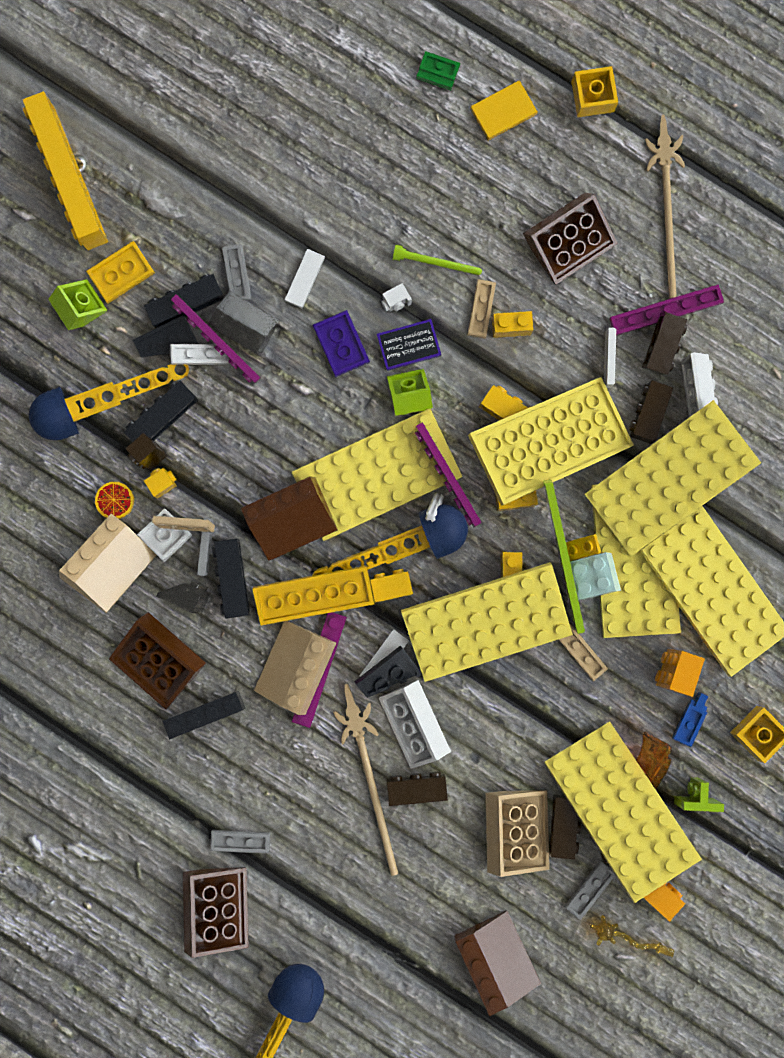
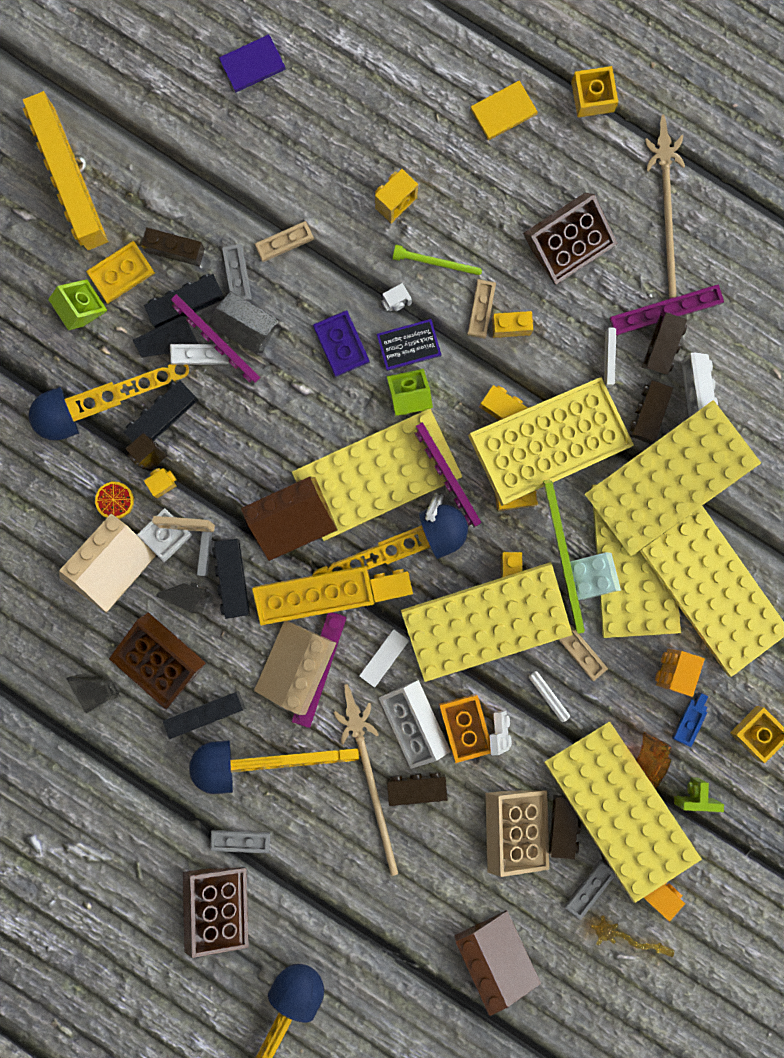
(93, 691): none -> clear smoke slope
(173, 246): none -> dark brown brick
(213, 768): none -> piece
(252, 63): none -> dark purple tile
(284, 241): none -> tan tile
(304, 278): white tile -> none
(389, 671): black wing -> none
(396, 195): none -> yellow brick
(438, 71): green plate -> none
(465, 728): none -> light orange brick
(500, 740): none -> white plate
(549, 696): none -> white axle
(583, 547): yellow bracket -> none

